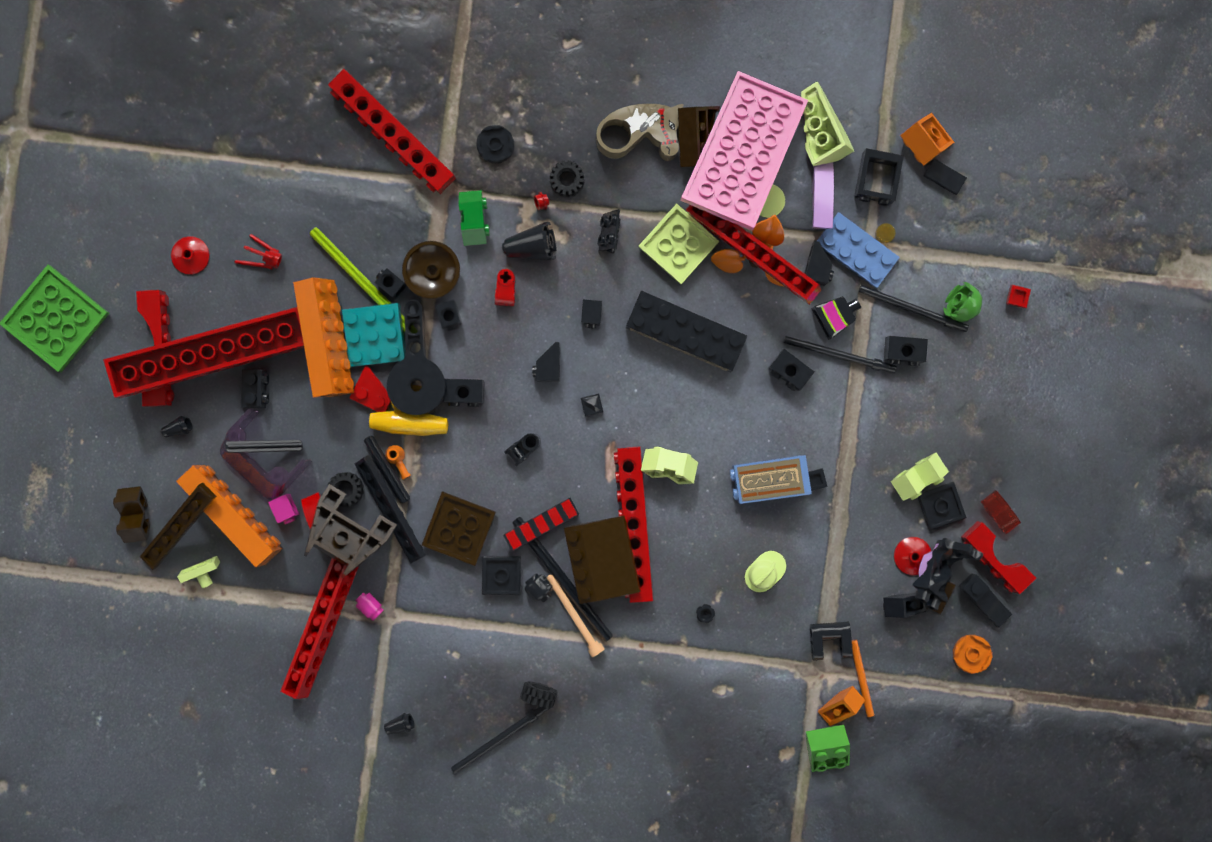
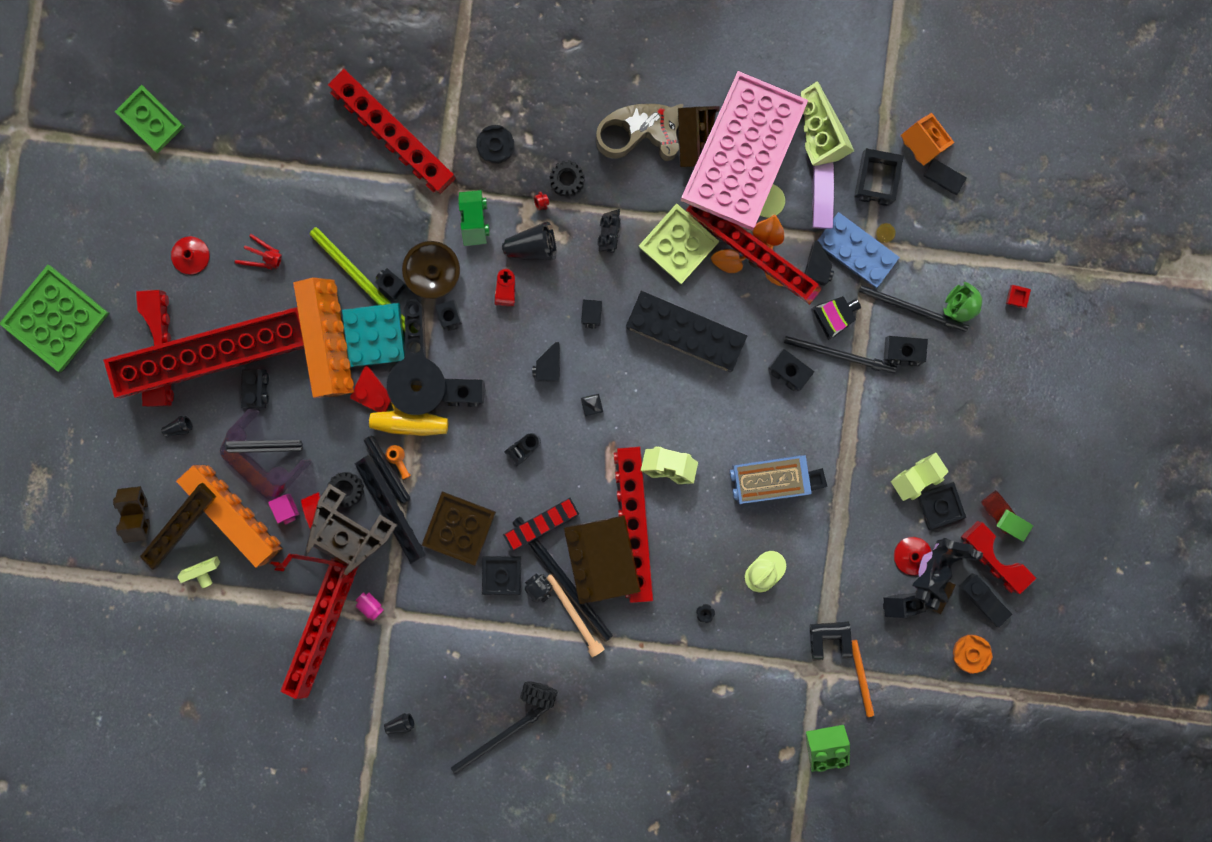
(149, 119): none -> bright green plate
(281, 566): none -> red piece
(842, 706): orange slope -> none
(1014, 525): none -> bright green slope

